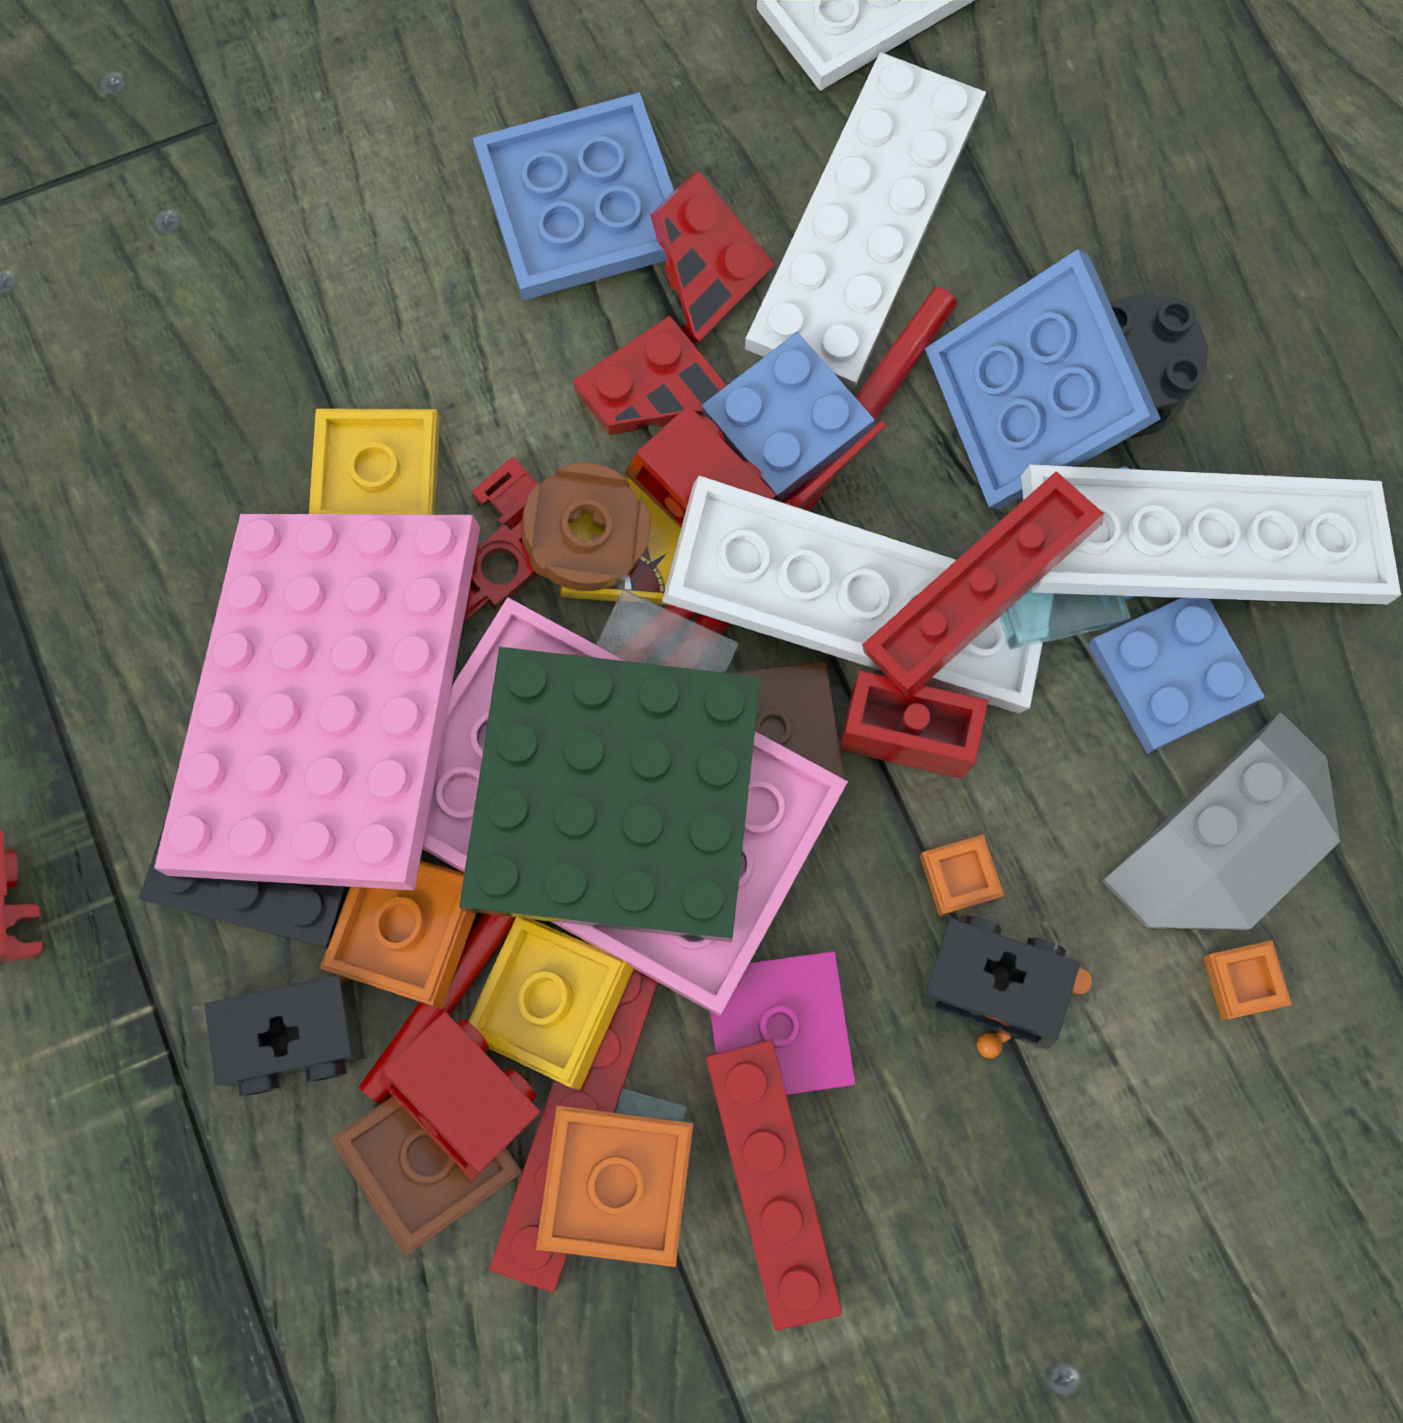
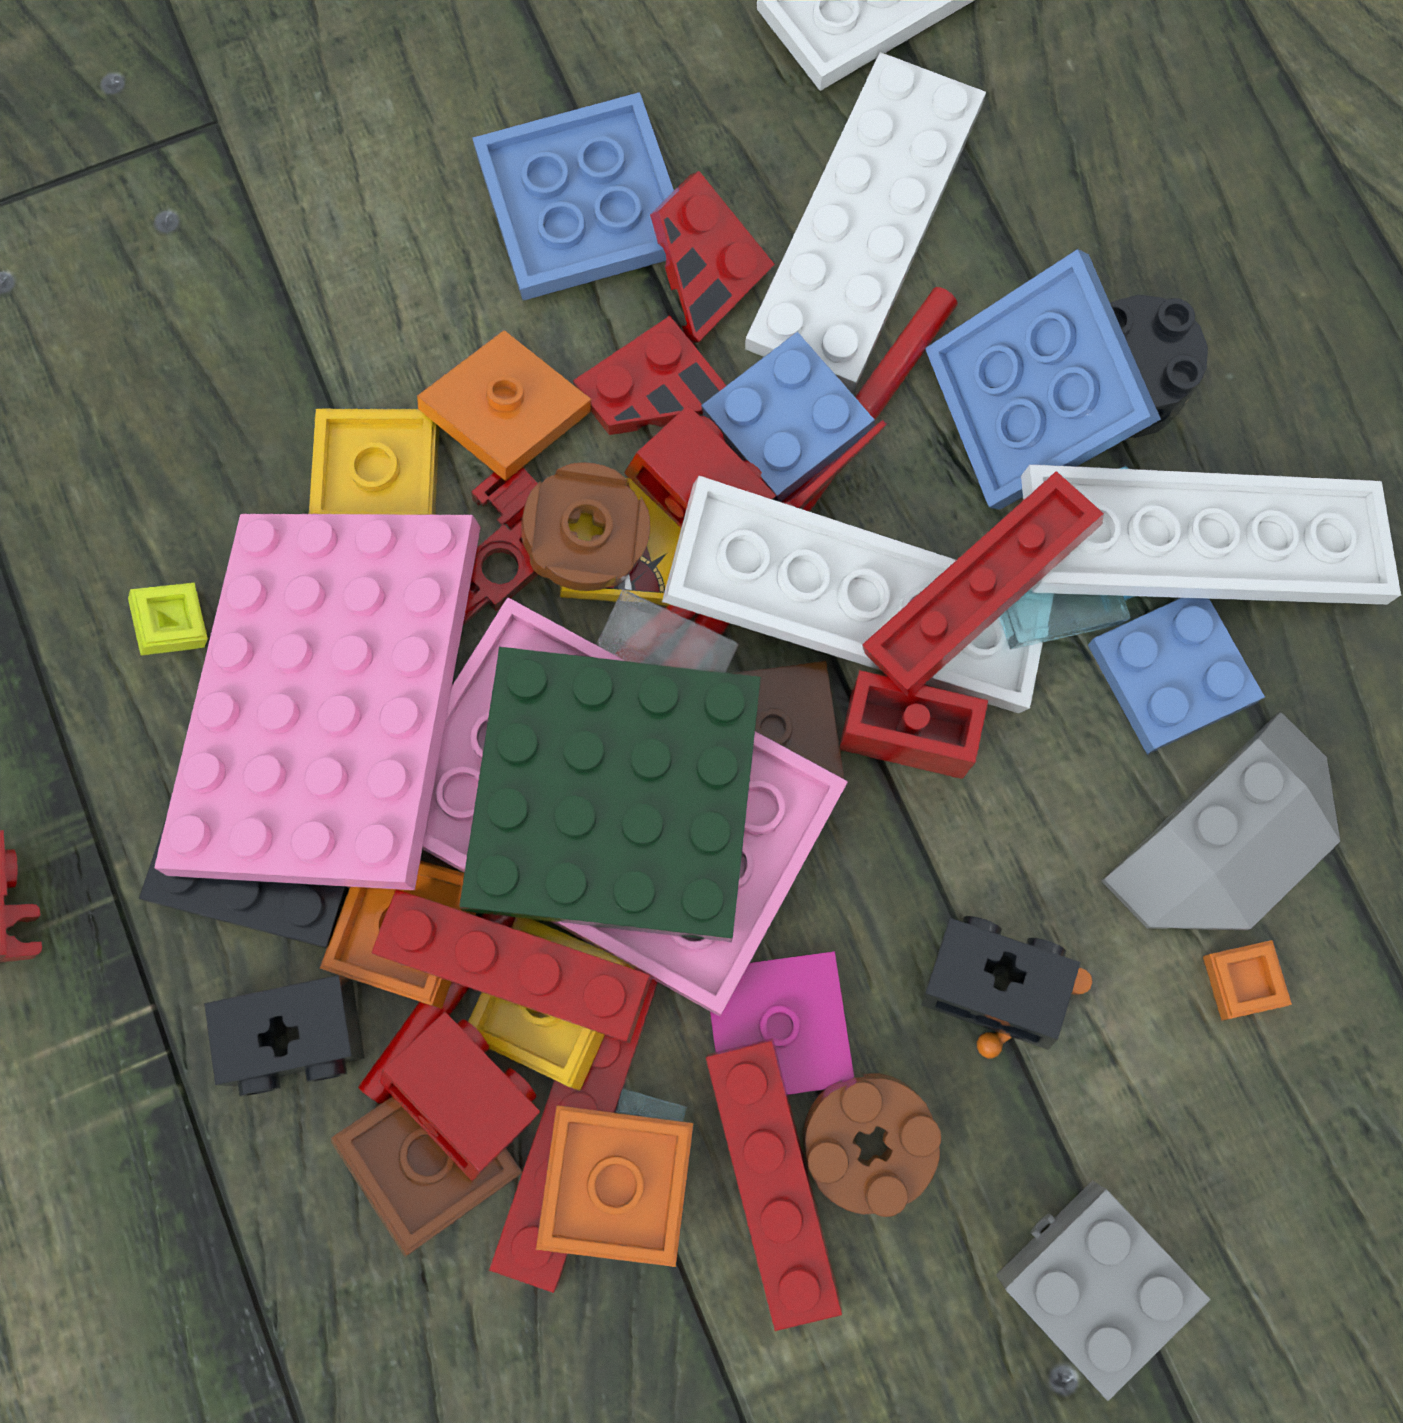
(167, 618): none -> neon yellow tile
(504, 404): none -> orange plate
(512, 965): none -> red plate
(885, 1181): none -> dark orange plate
(961, 875): orange tile -> none
(1101, 1288): none -> light grey brick

